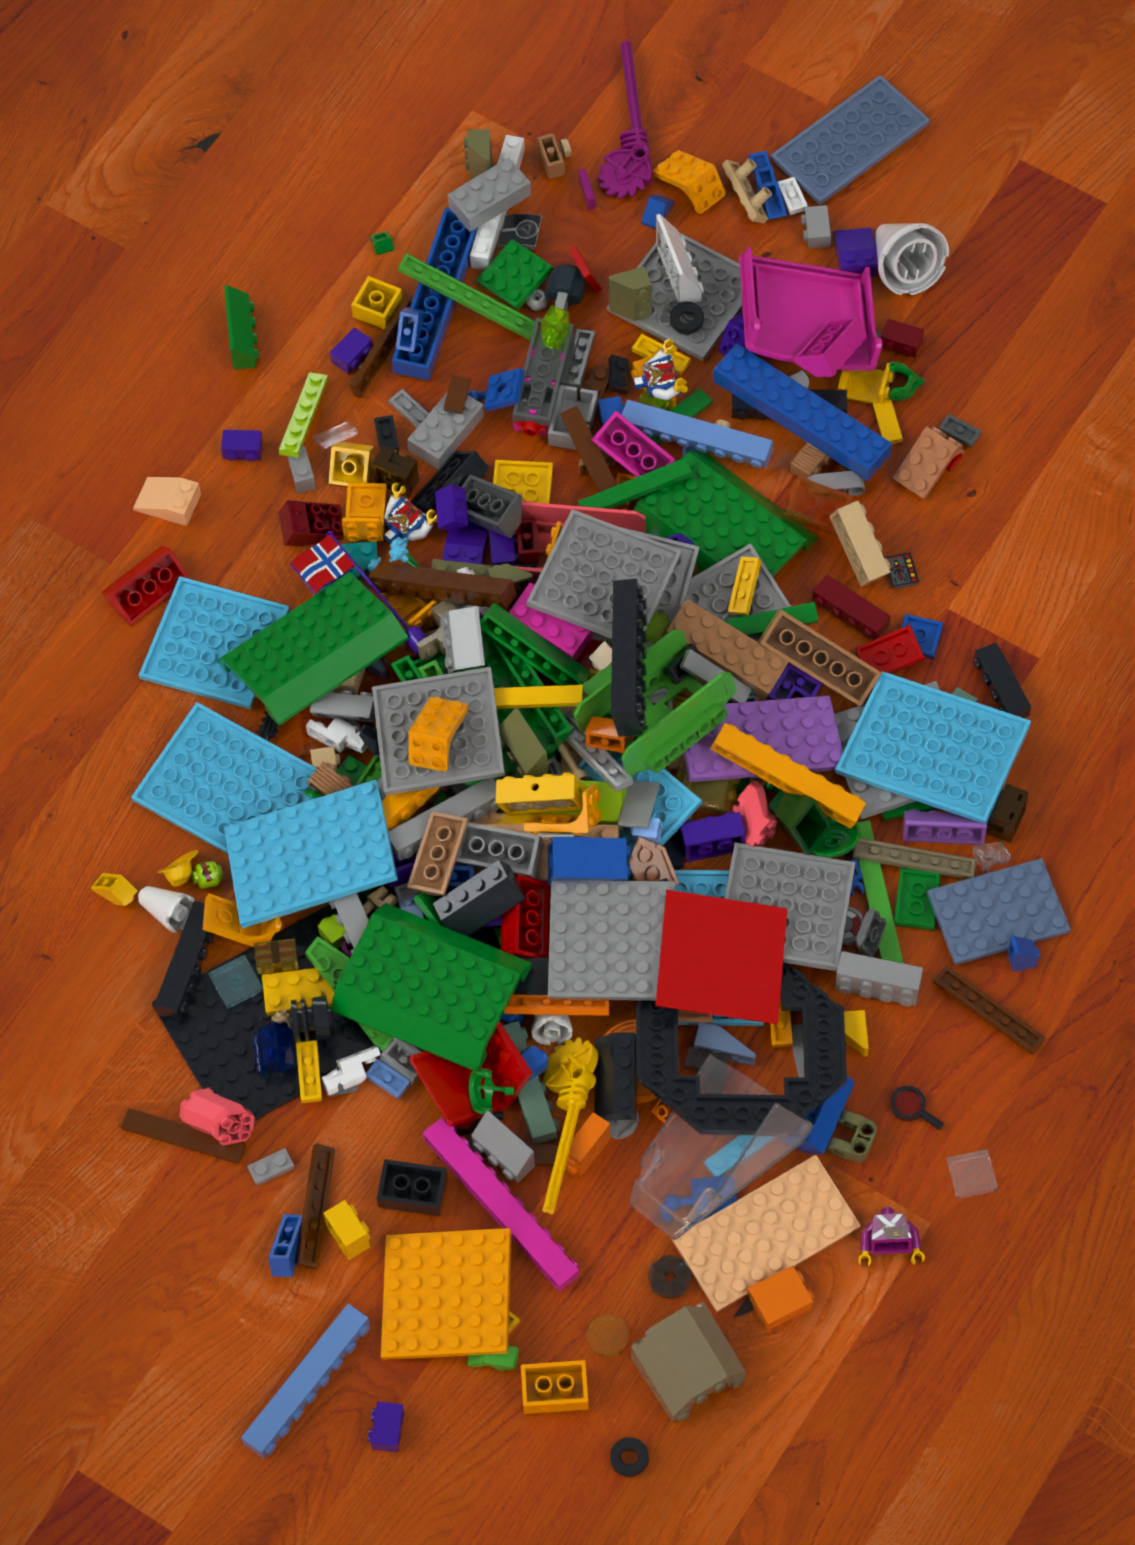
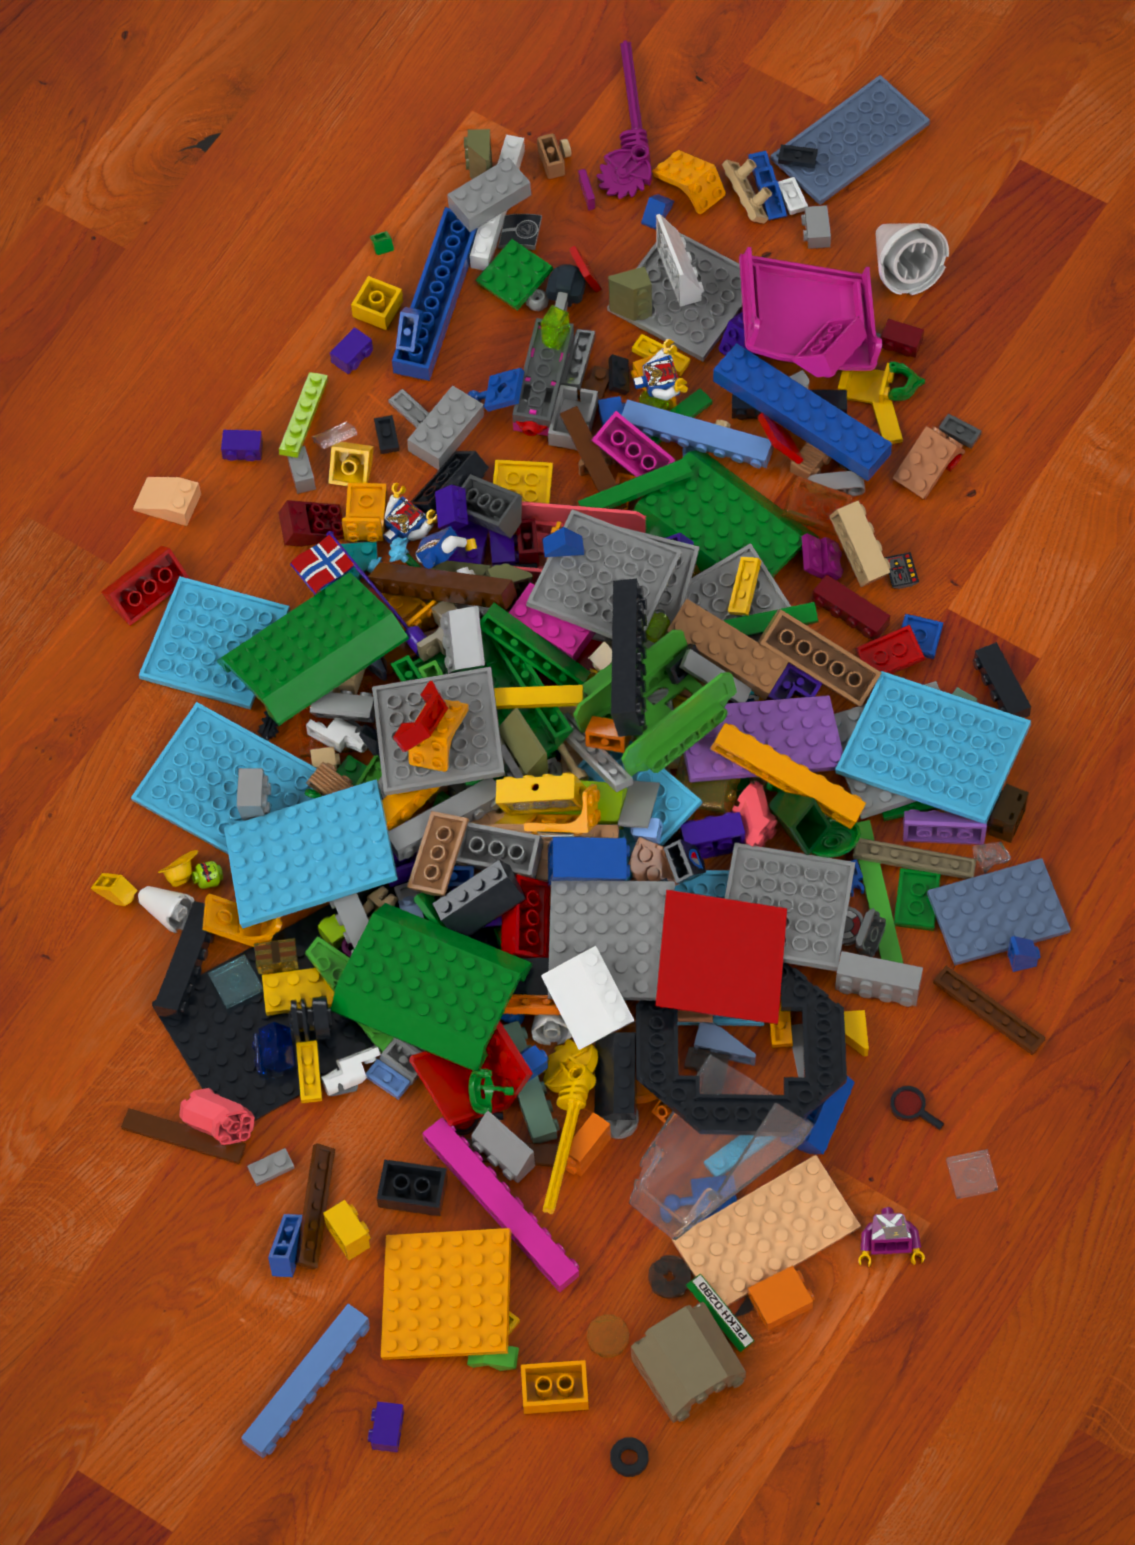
(241, 328): green slope -> none
(253, 793): none -> light grey brick
(281, 1016): tan plate -> none
(378, 353): reddish brown plate -> none
(393, 468): dark brown piece -> none
(413, 733): none -> red slope
(440, 546): none -> torso
(457, 394): reddish brown tile -> none
(467, 296): bright green tile -> none
(509, 764): none -> flat silver plate
(563, 543): none -> blue slope
(587, 998): none -> white slope
(684, 861): none -> black torso
(687, 328): black tyre -> none
(721, 1313): none -> tile
(780, 438): none -> red tile
(797, 156): none -> black plate
(821, 557): none -> magenta plate
(846, 1150): olive piece -> none
(856, 250): dark purple slope -> none

